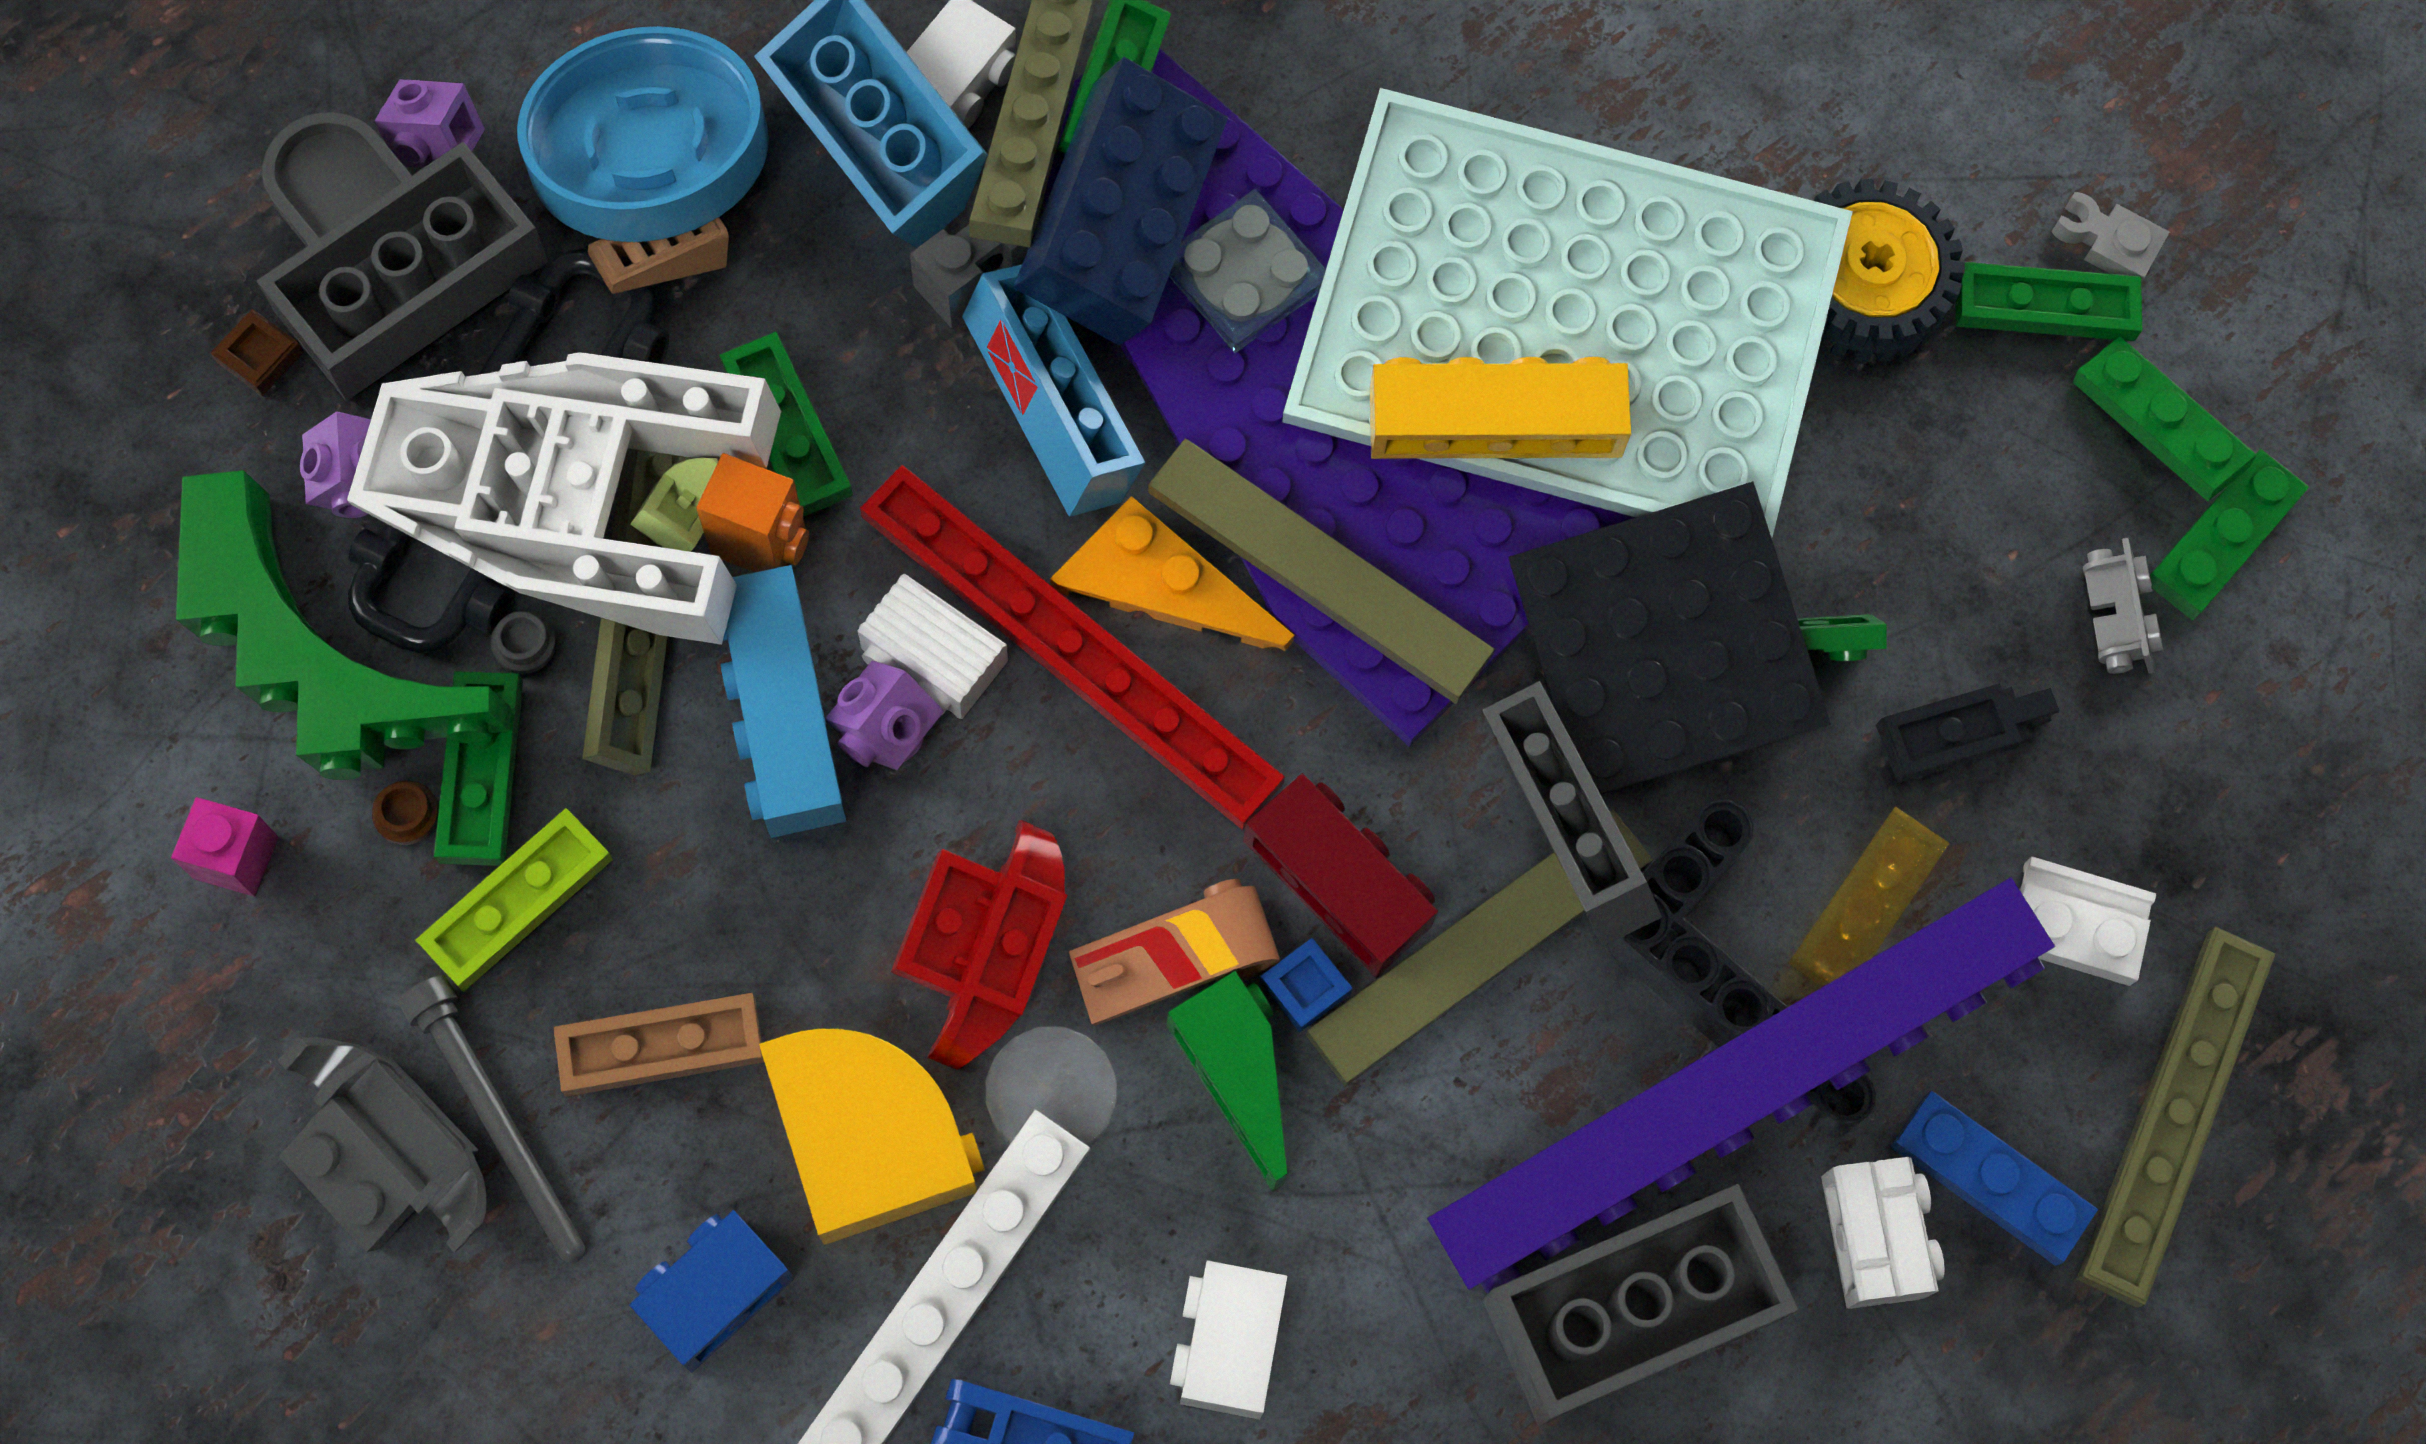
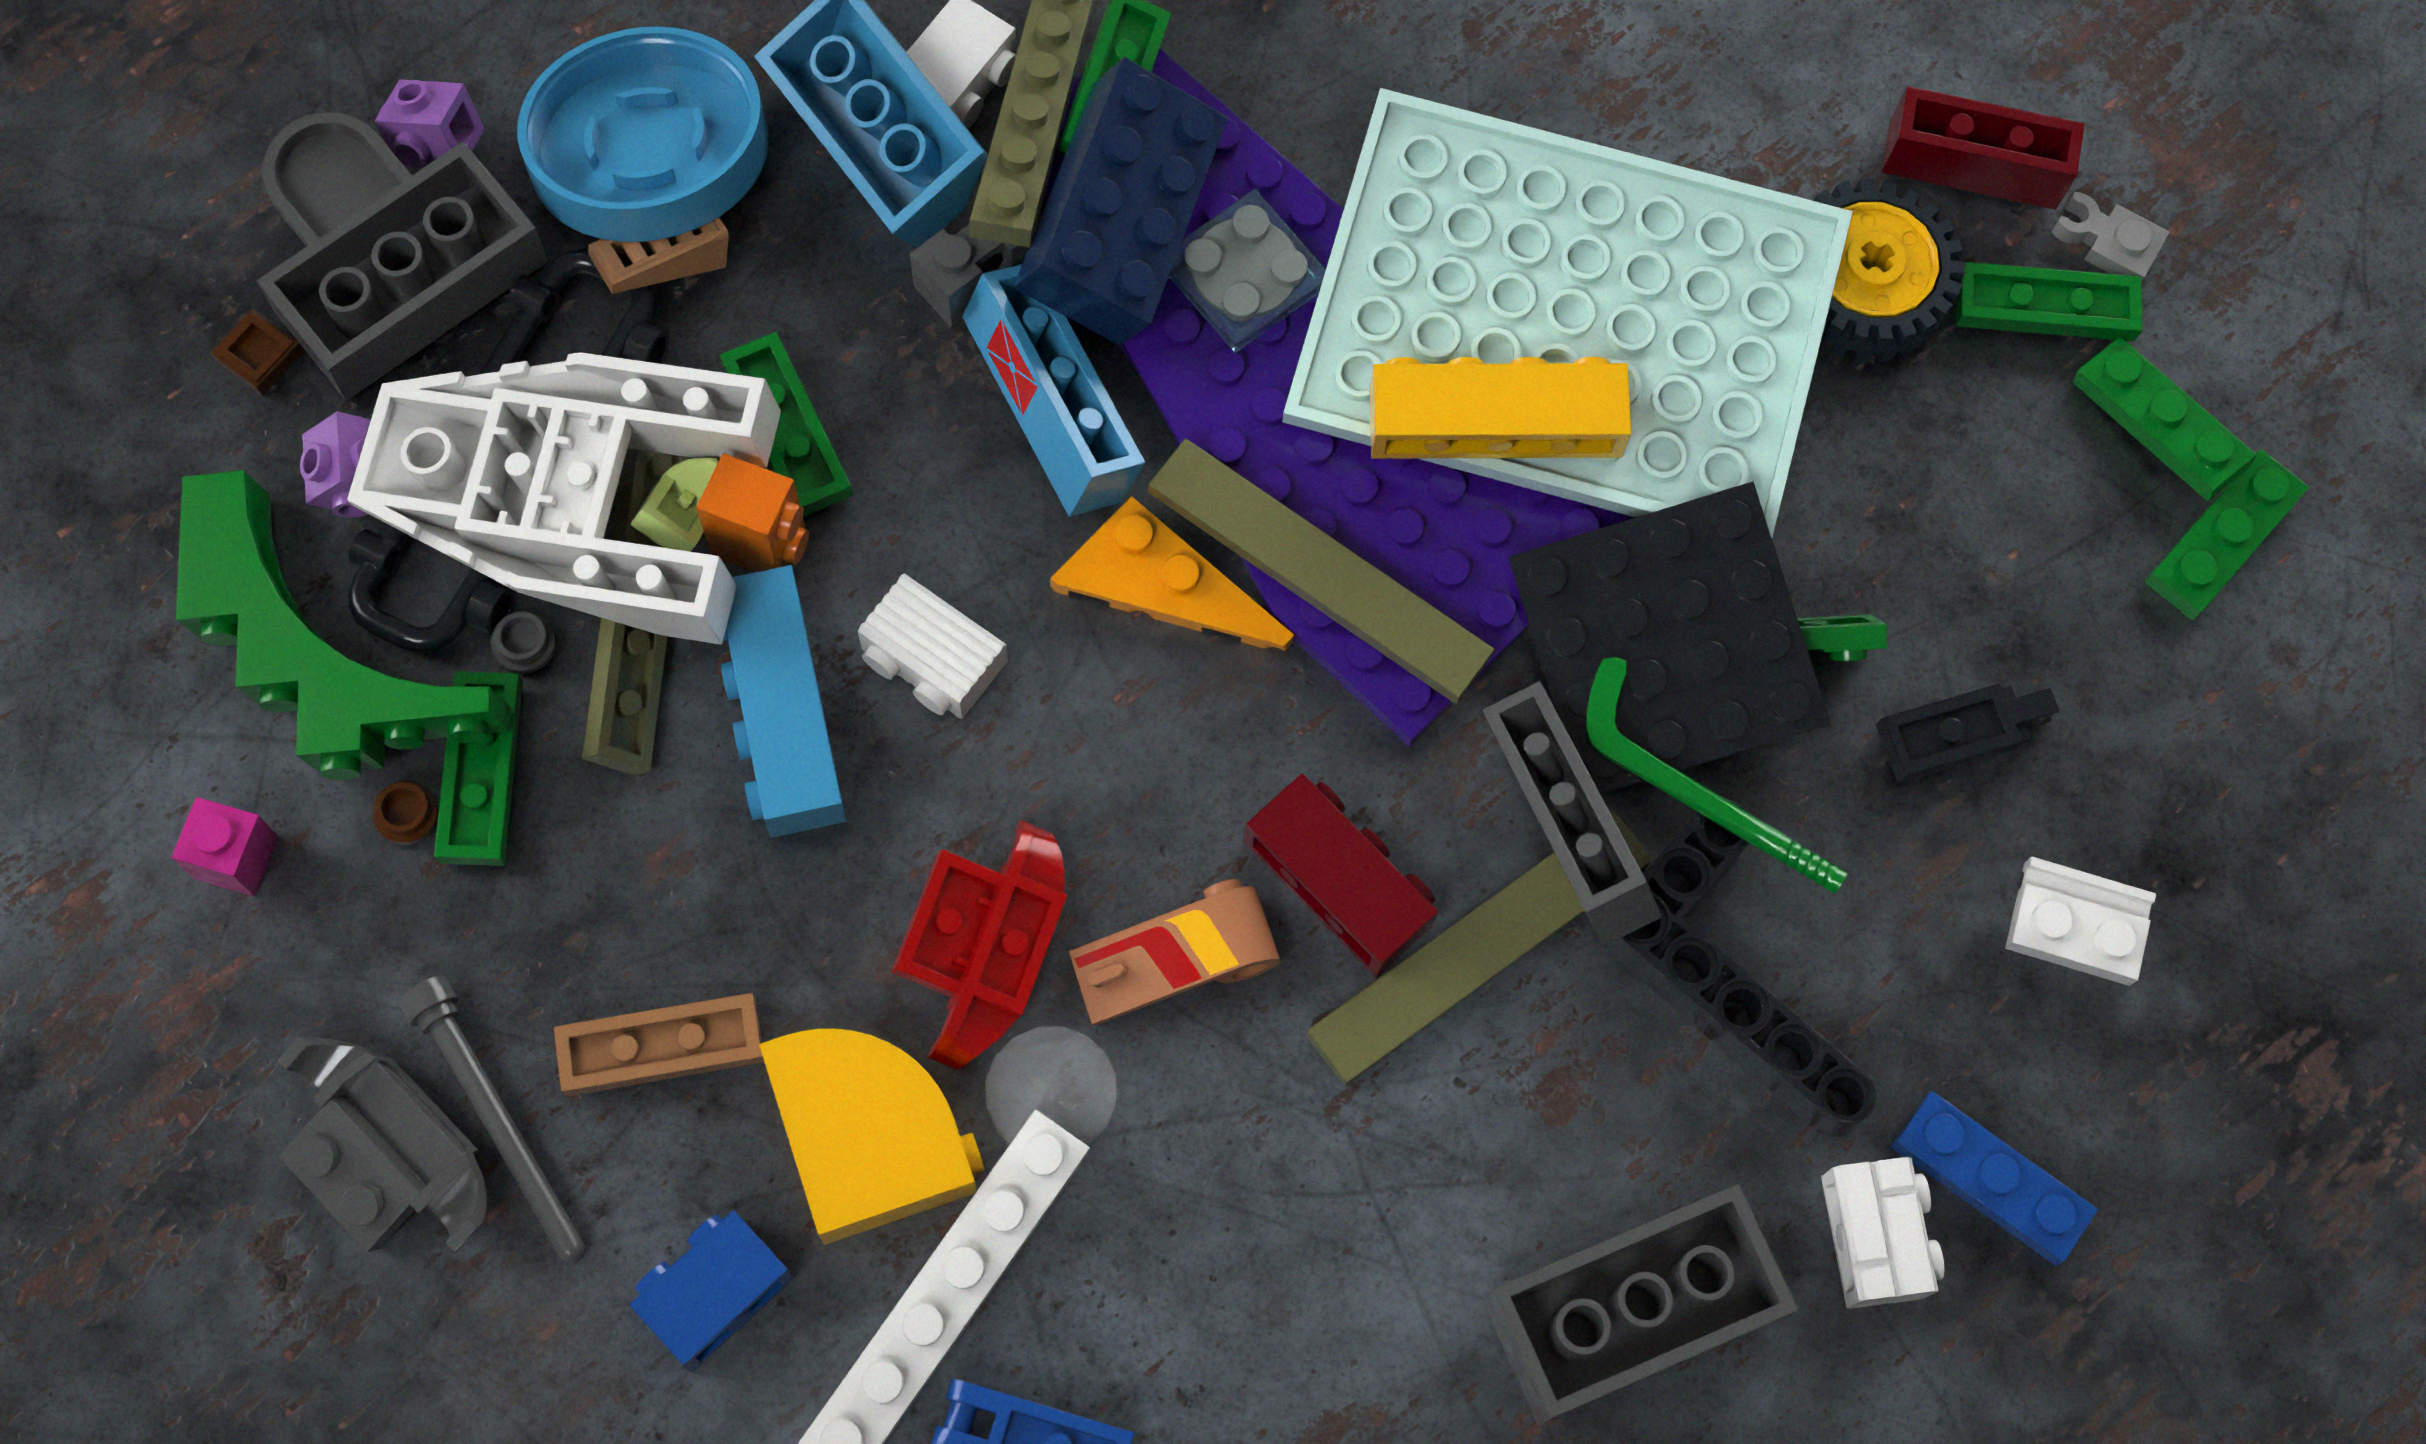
(514, 899): lime plate -> none
(883, 716): medium lavender brick -> none
(1072, 647): red plate -> none
(1231, 1339): white brick -> none
(1233, 1054): green slope -> none
(1305, 985): blue plate -> none
(1633, 758): none -> green piece
(1740, 1084): dark purple brick -> none
(1869, 899): clear yellow plate -> none
(1983, 147): none -> dark red brick
(2129, 633): light grey hinge -> none
(2175, 1118): olive tile -> none

